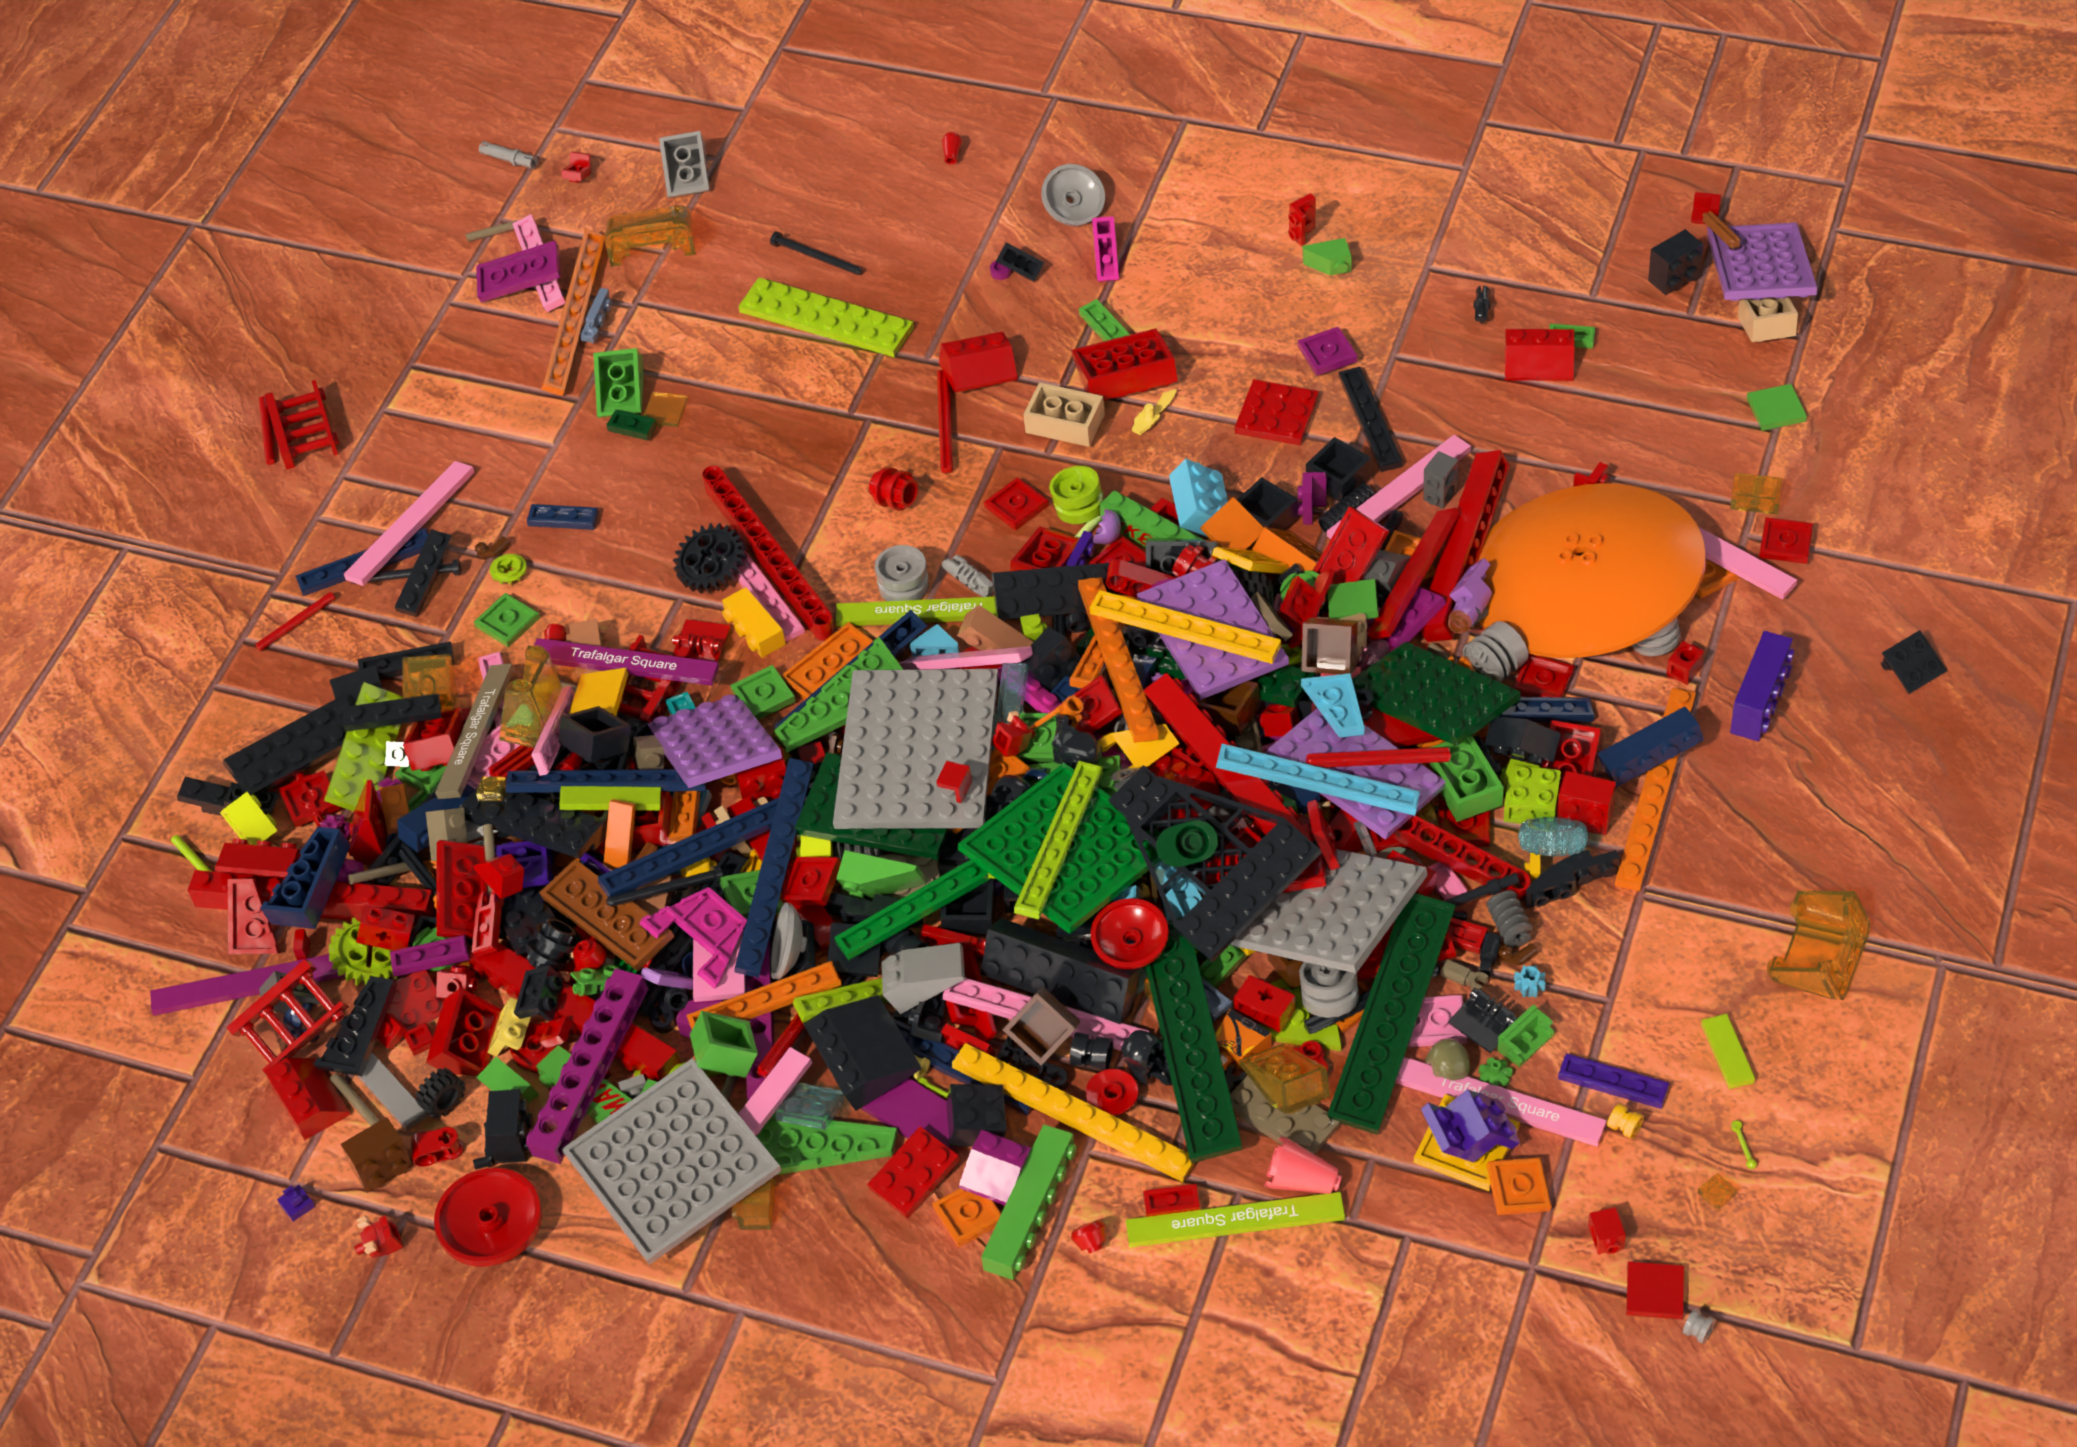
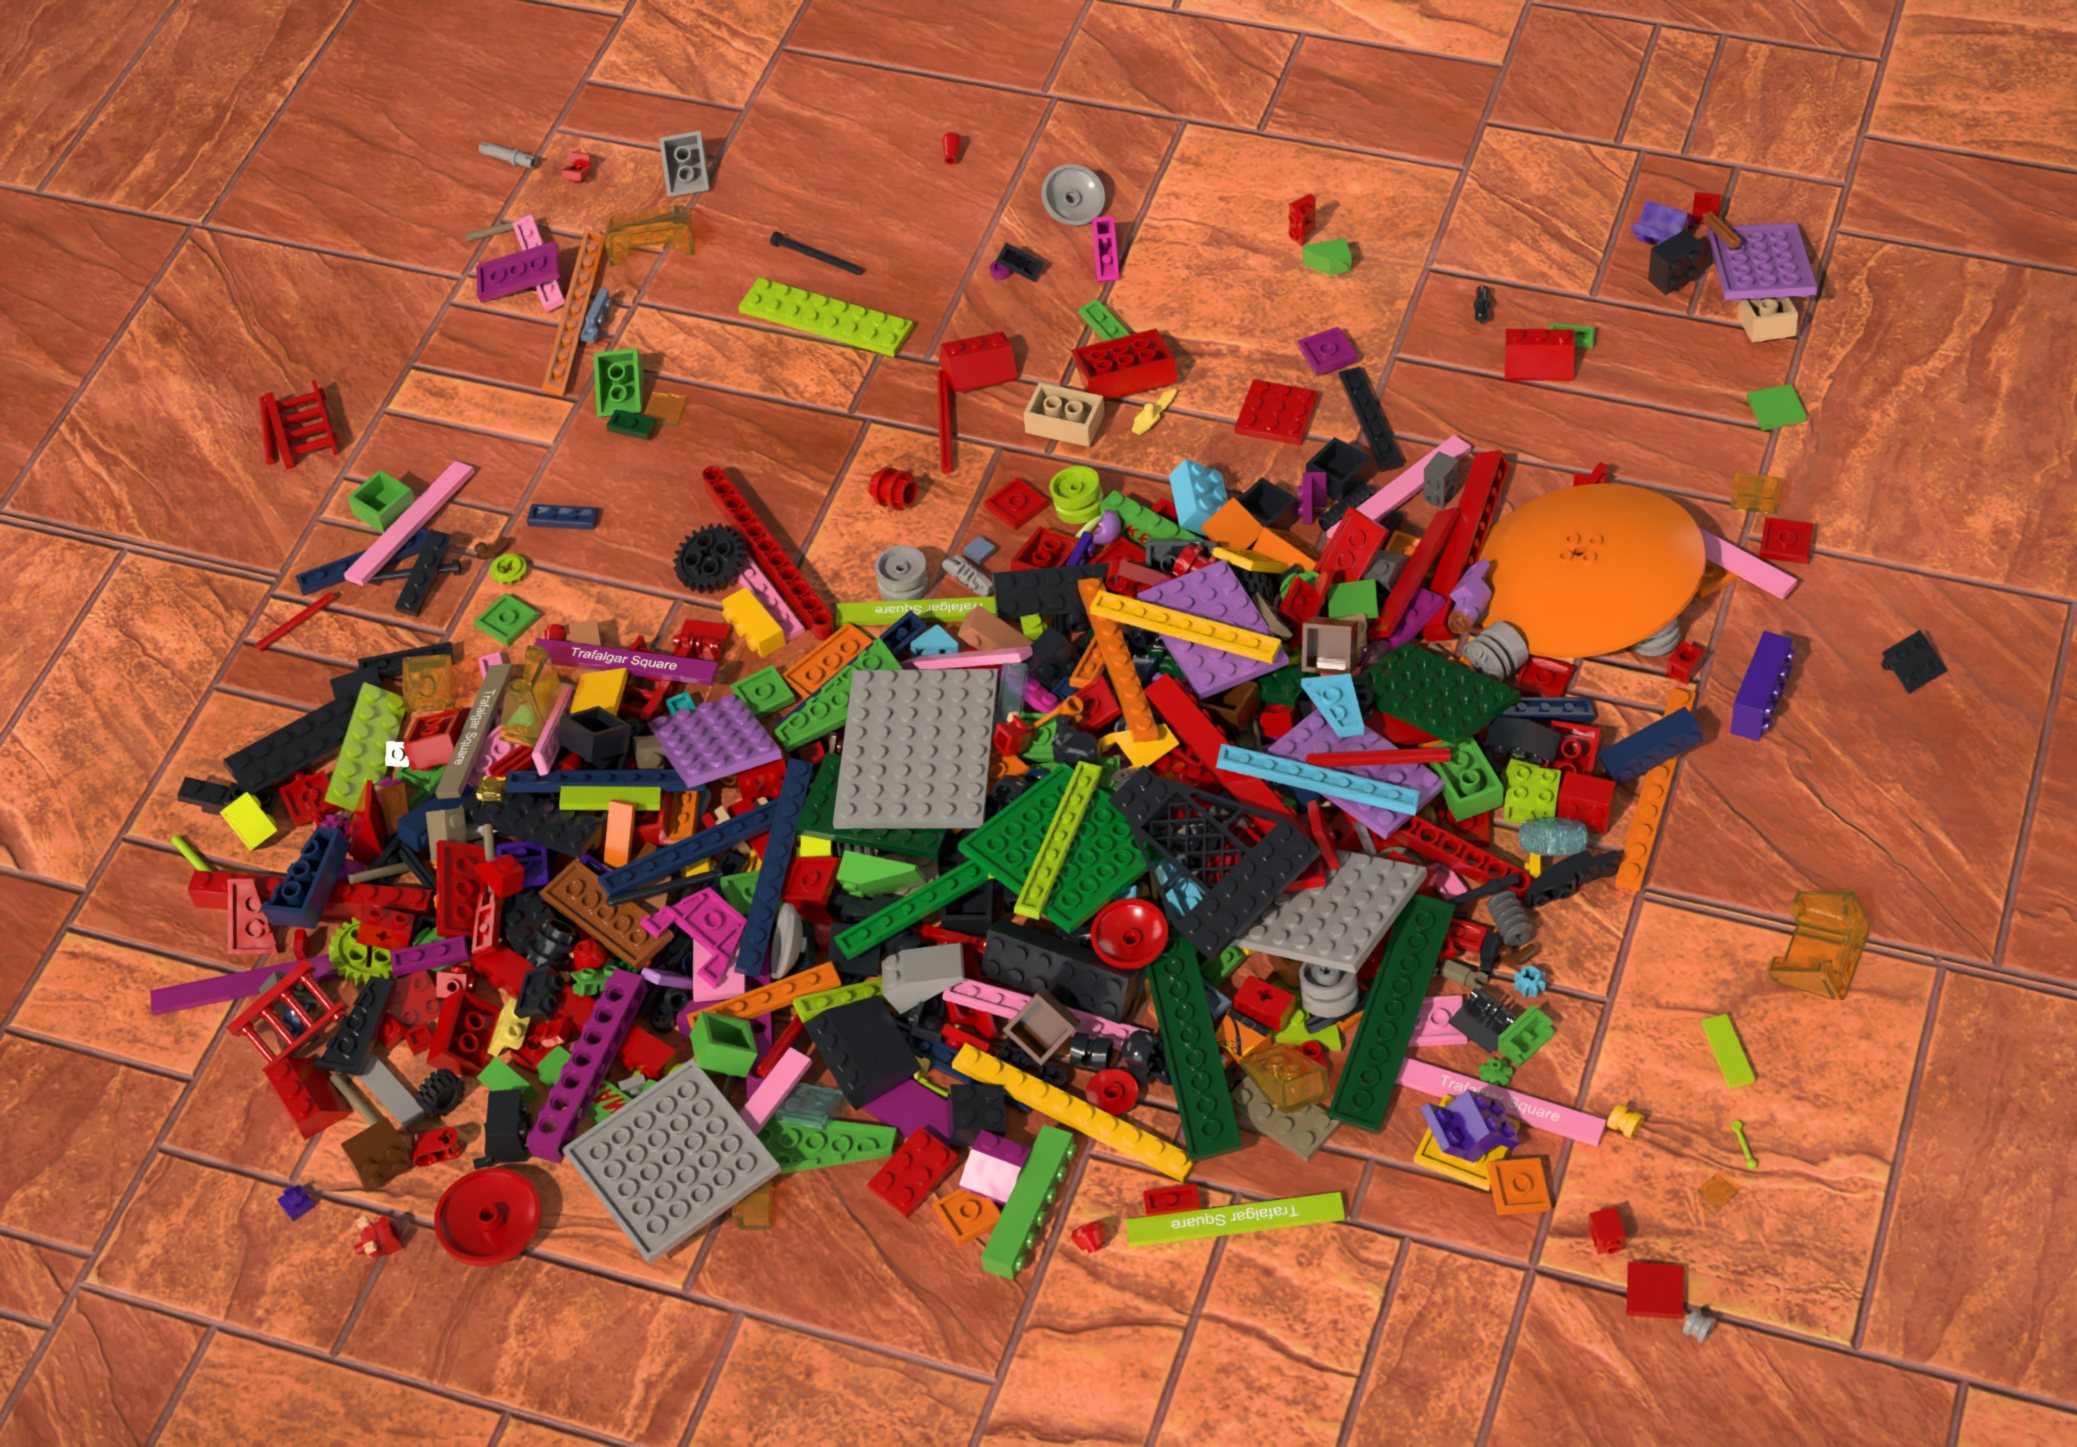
(257, 859): red slope -> none
(380, 501): none -> bright green piece
(391, 712): black plate -> none
(956, 778): red panel -> none
(979, 550): none -> sand blue tile
(1186, 843): dark green piece -> none
(1300, 1170): coral cone -> none
(1448, 1059): olive hair -> none
(1613, 1081): dark purple tile -> none
(1660, 223): none -> dark purple bracket

